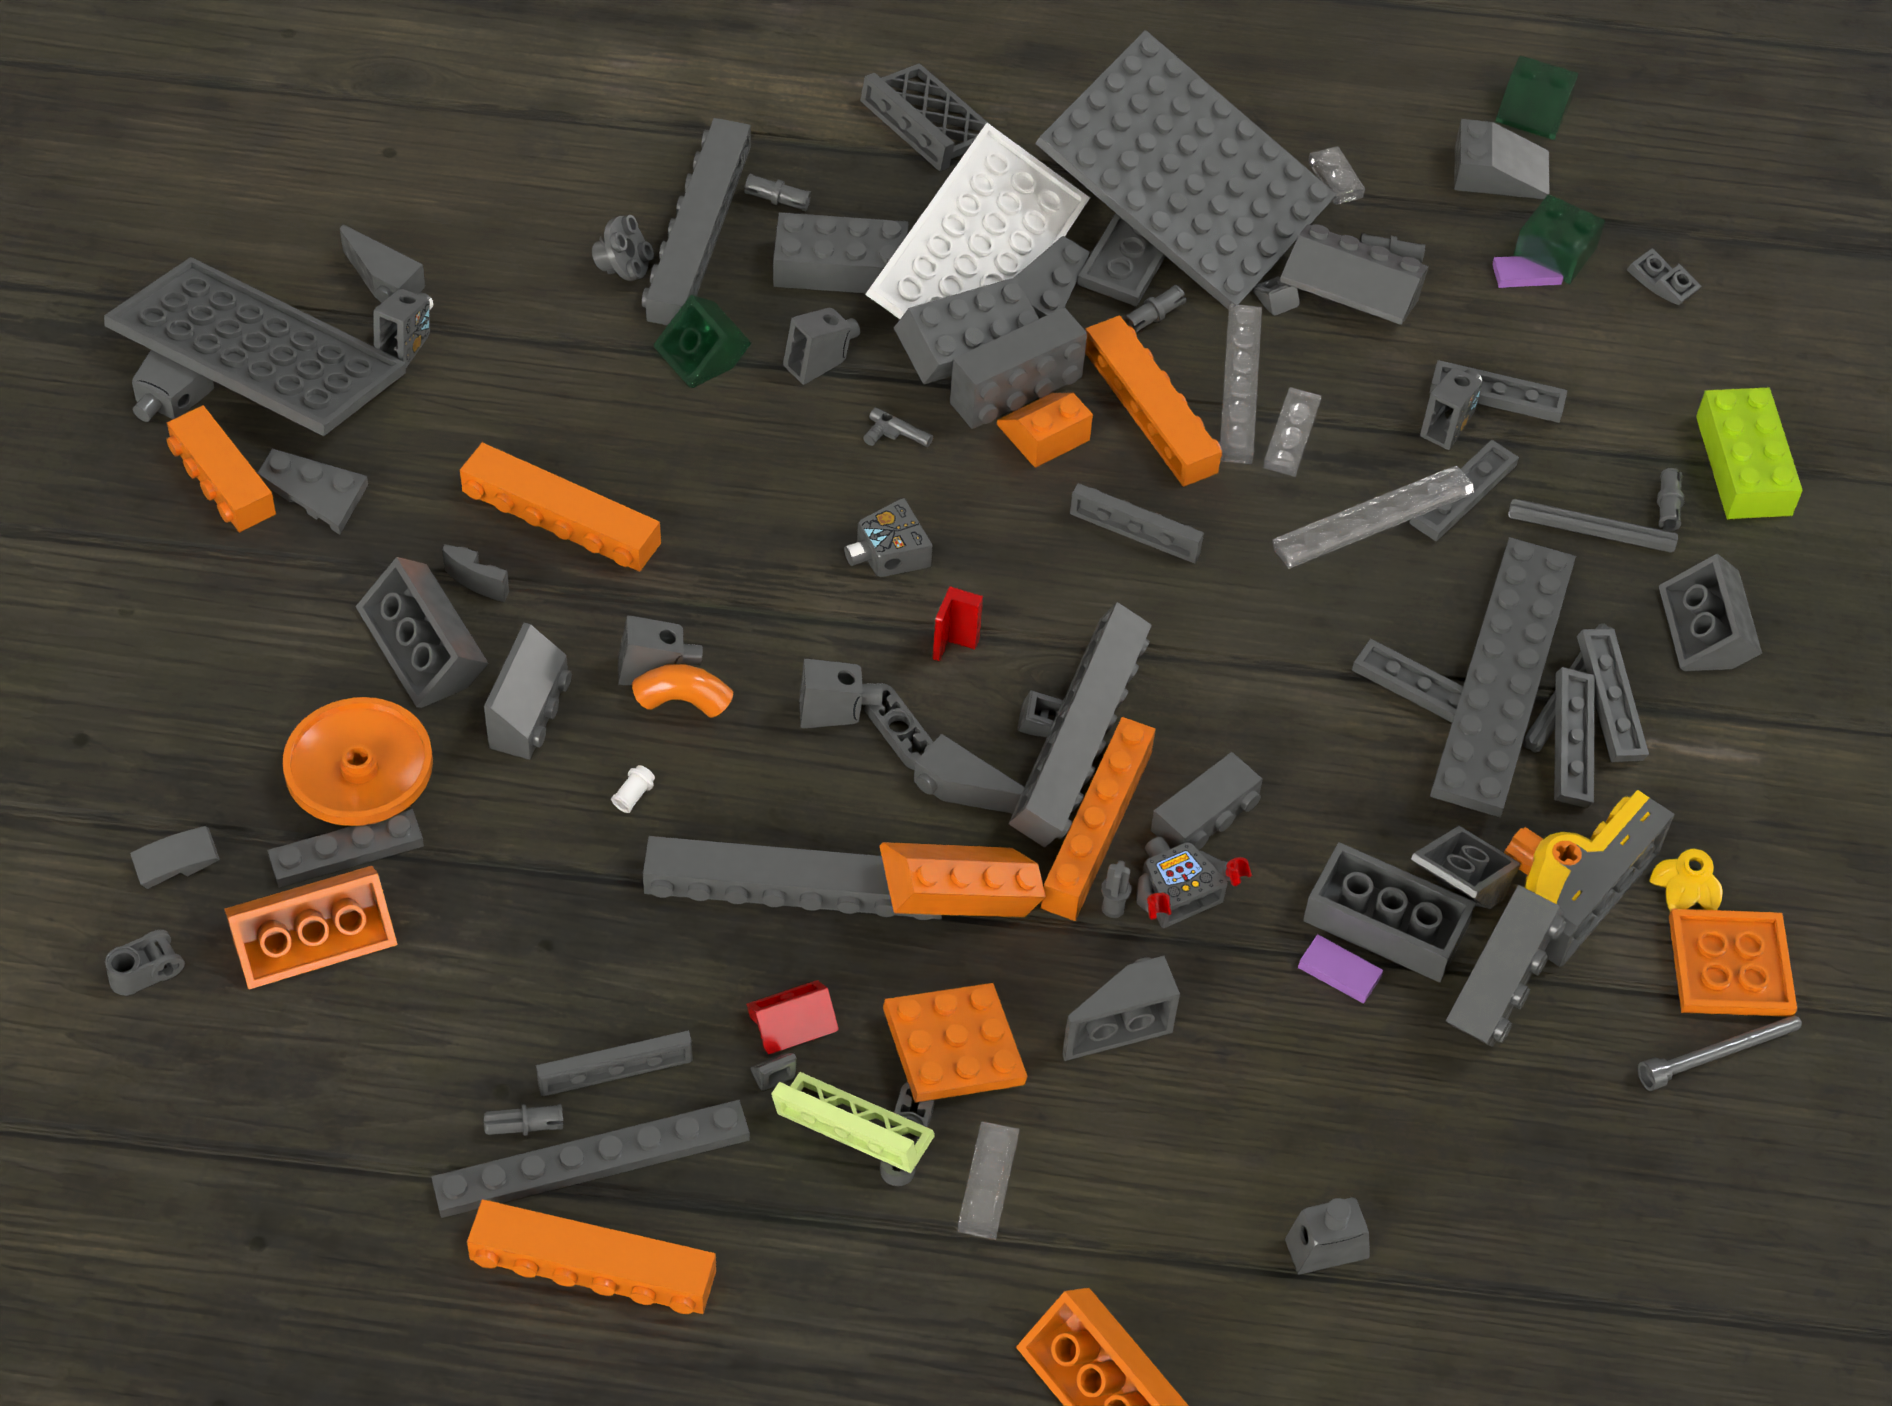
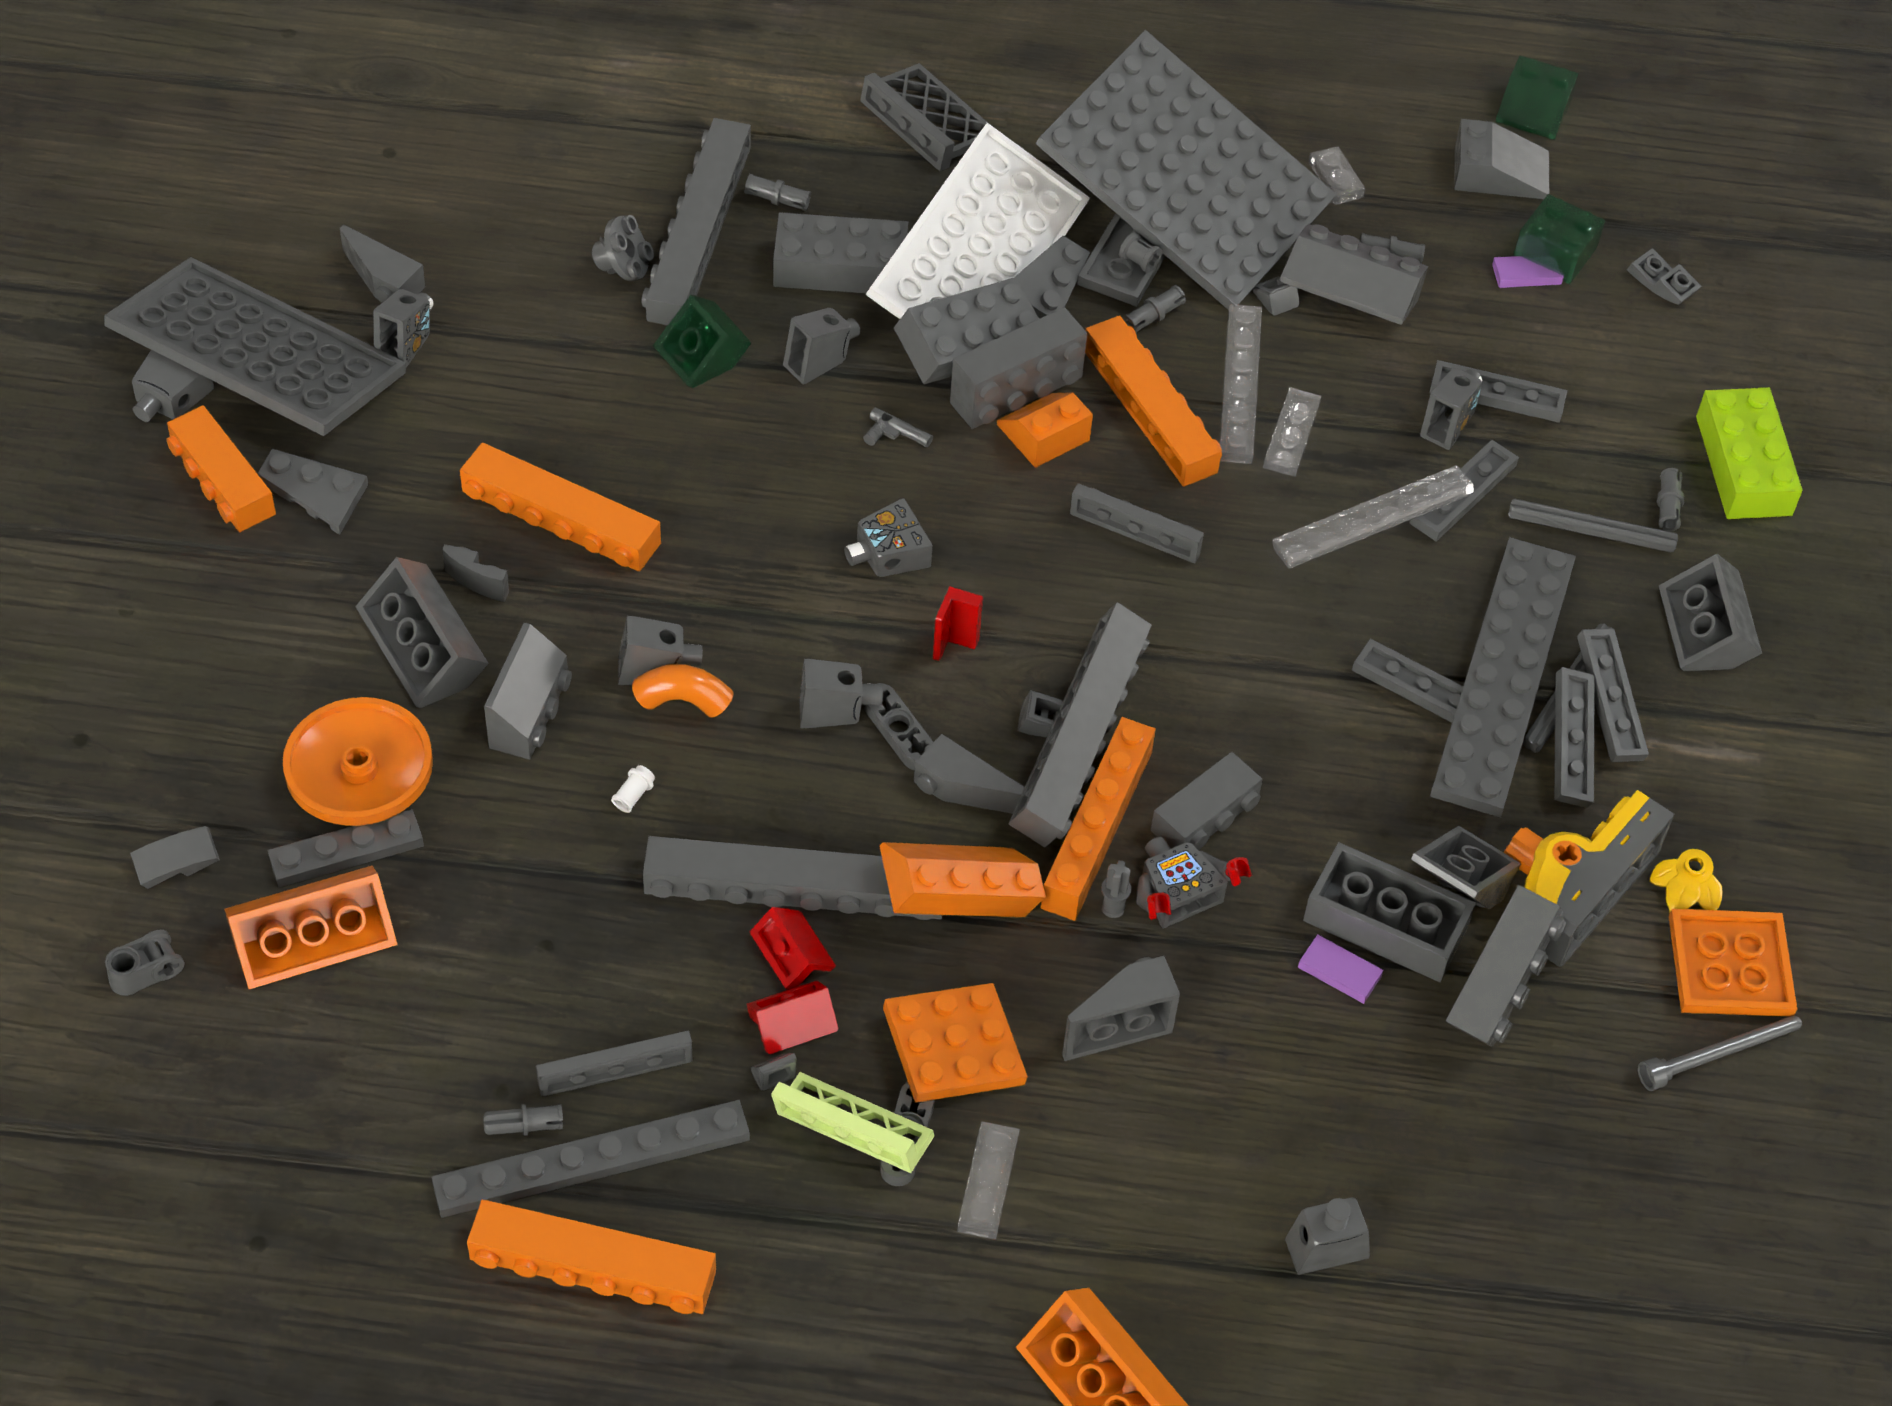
(790, 946): none -> red panel
(1140, 252): none -> dark grey bush

